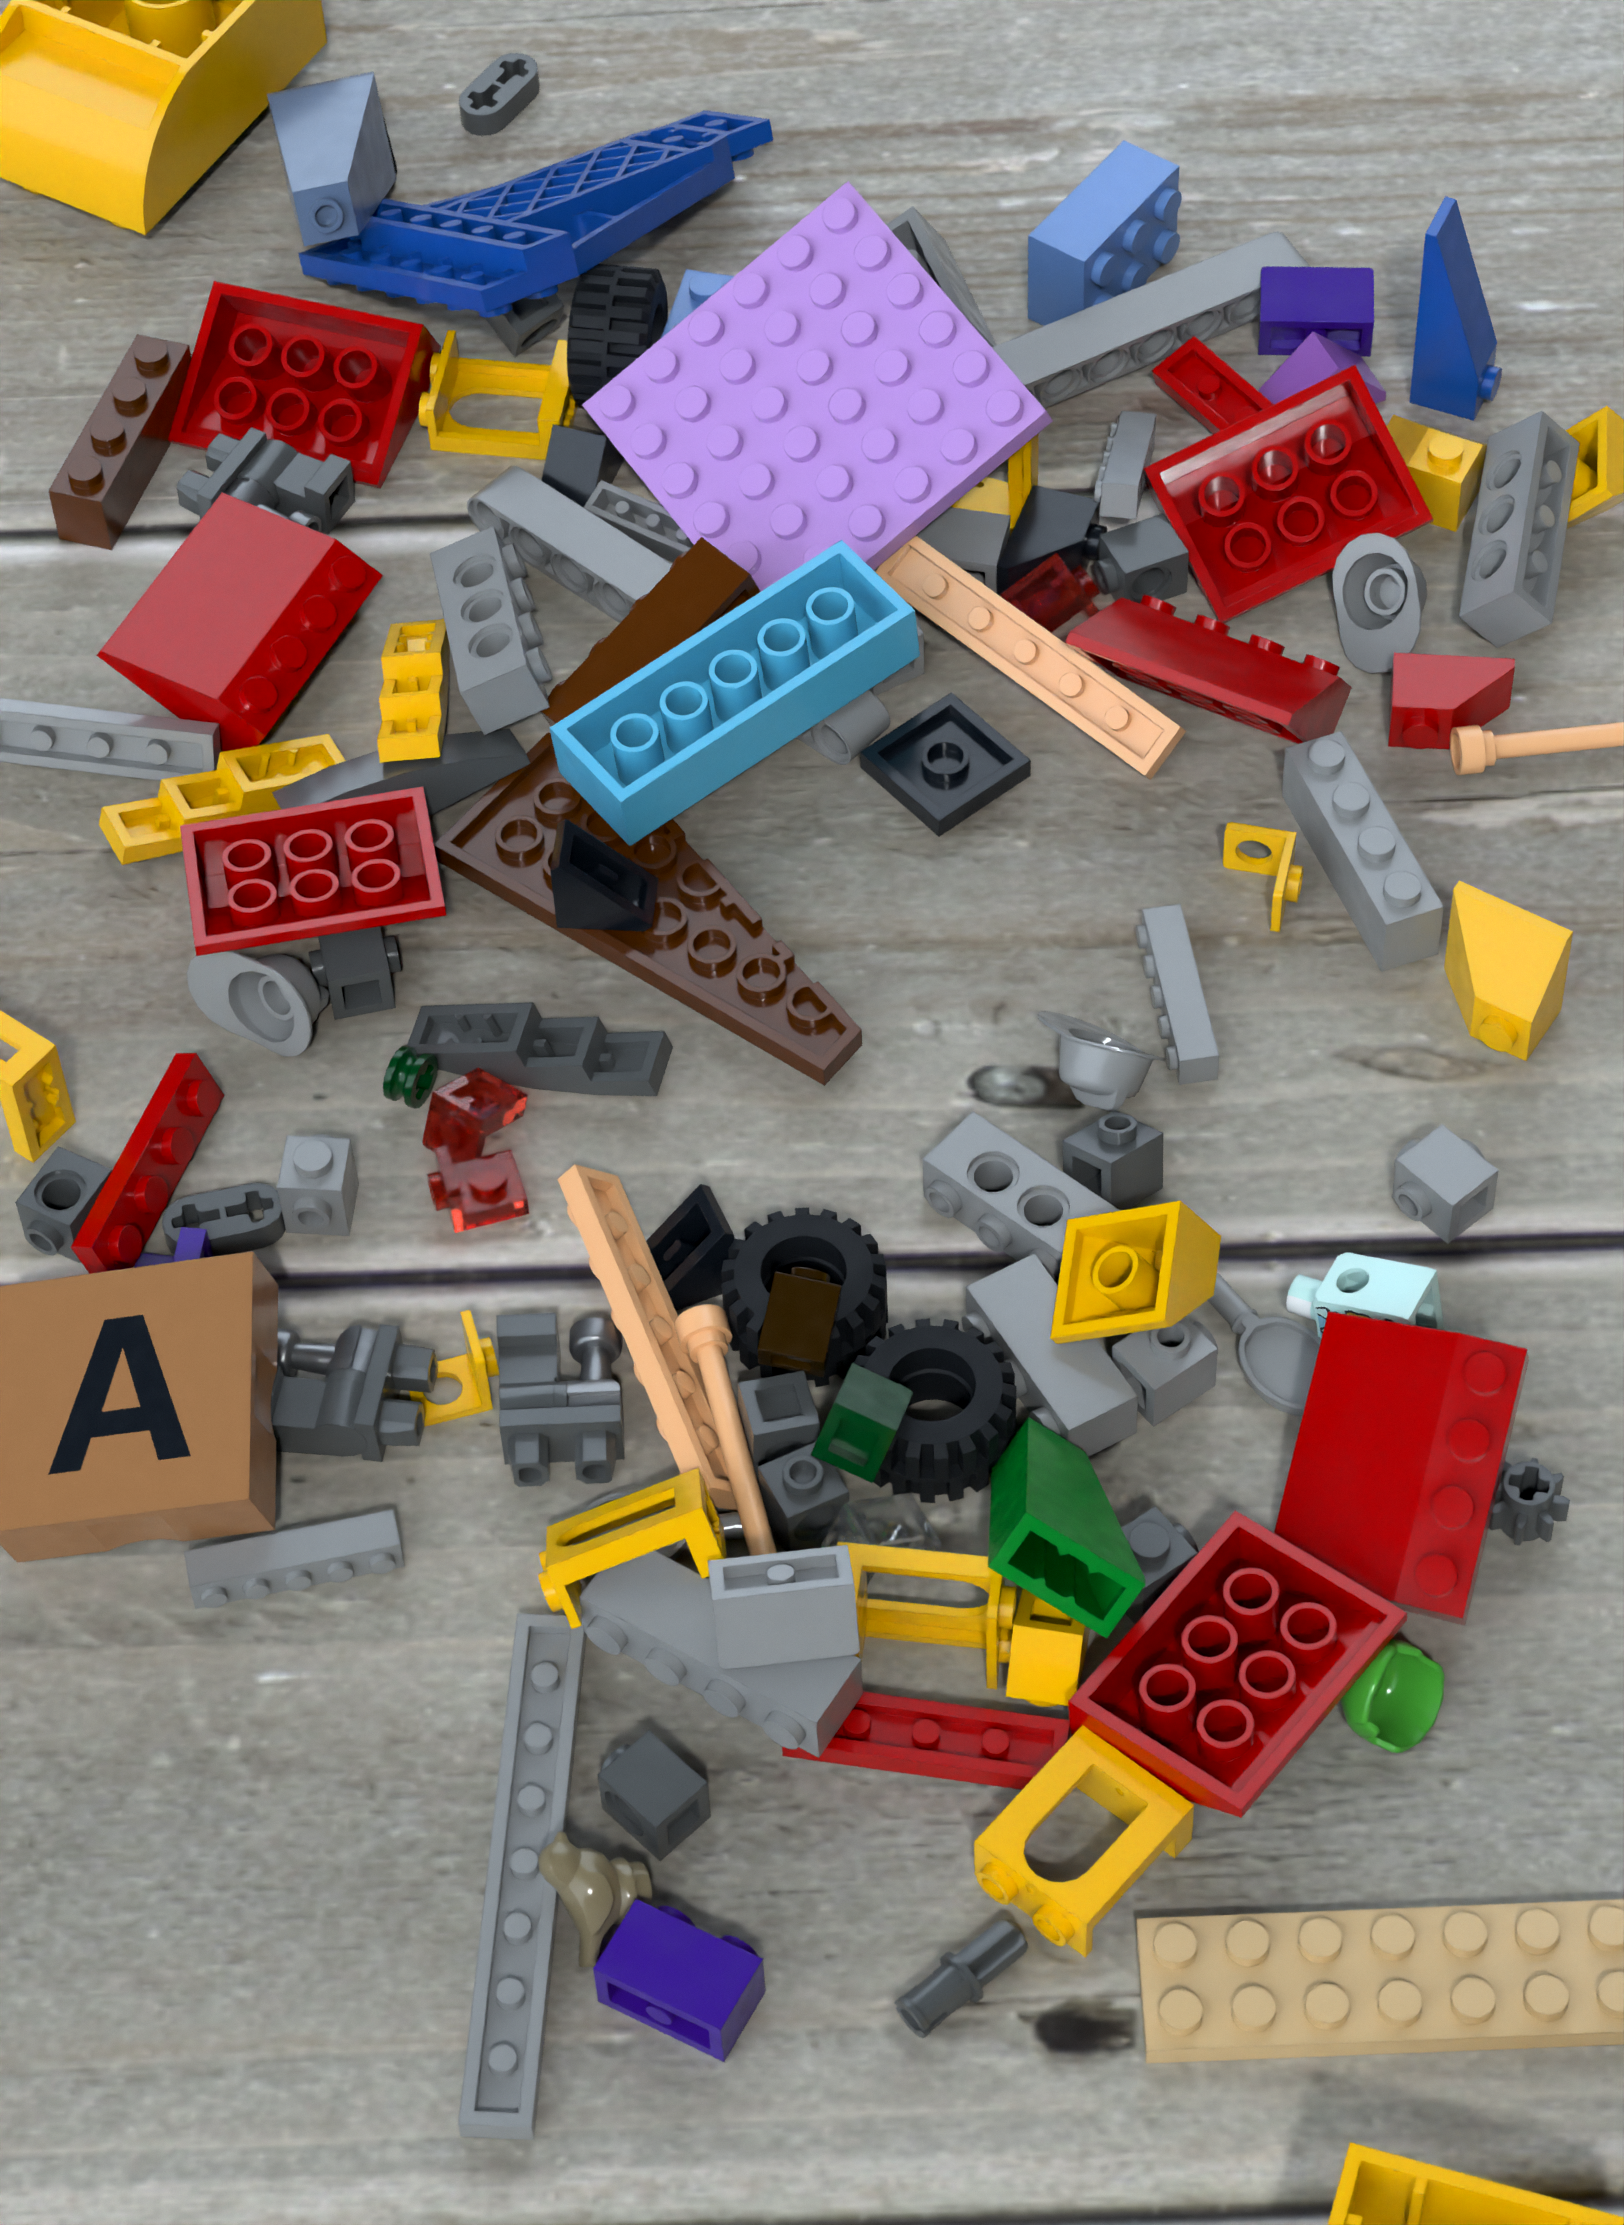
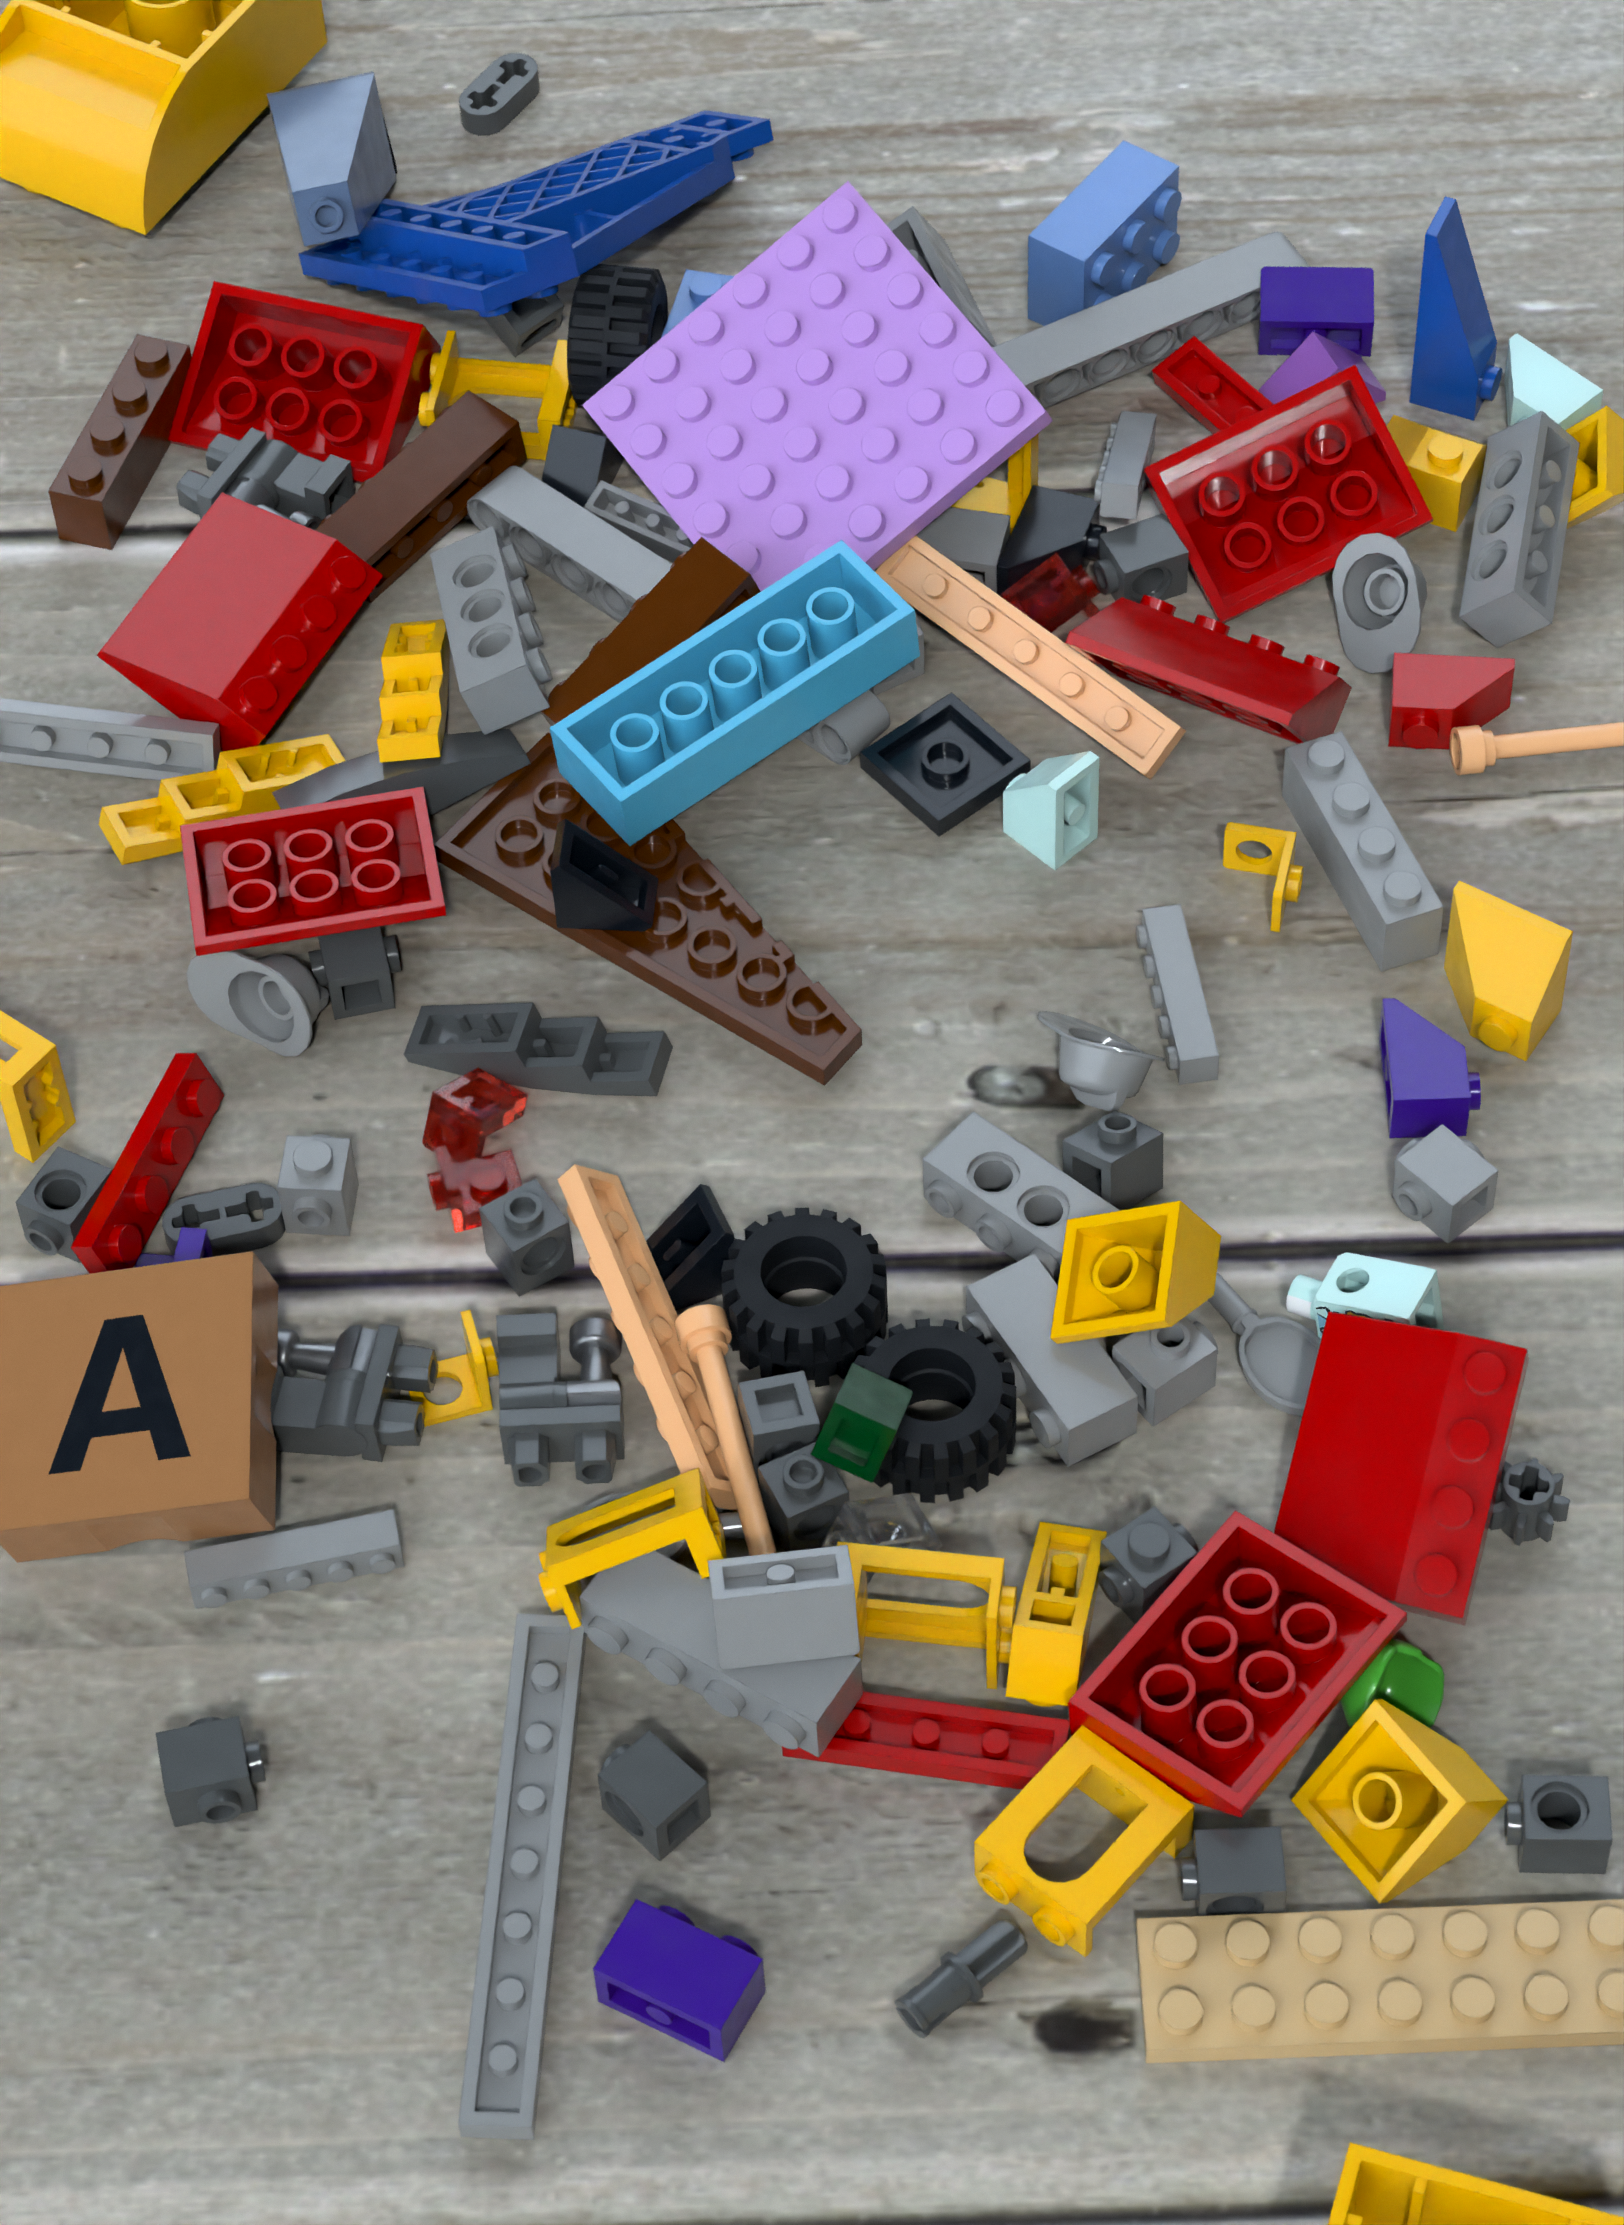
(209, 1771): none -> dark grey brick
(410, 1076): dark green bush -> none
(426, 487): none -> reddish brown brick
(527, 1237): none -> dark grey brick
(593, 1890): dark tan animal -> none
(800, 1321): dark brown brick -> none
(1054, 807): none -> light aqua slope
(1059, 1531): green slope -> none
(1235, 1871): none -> dark grey brick
(1397, 1800): none -> yellow slope
(1423, 1075): none -> dark purple slope
(1545, 384): none -> light aqua slope
(1577, 1801): none -> dark grey brick

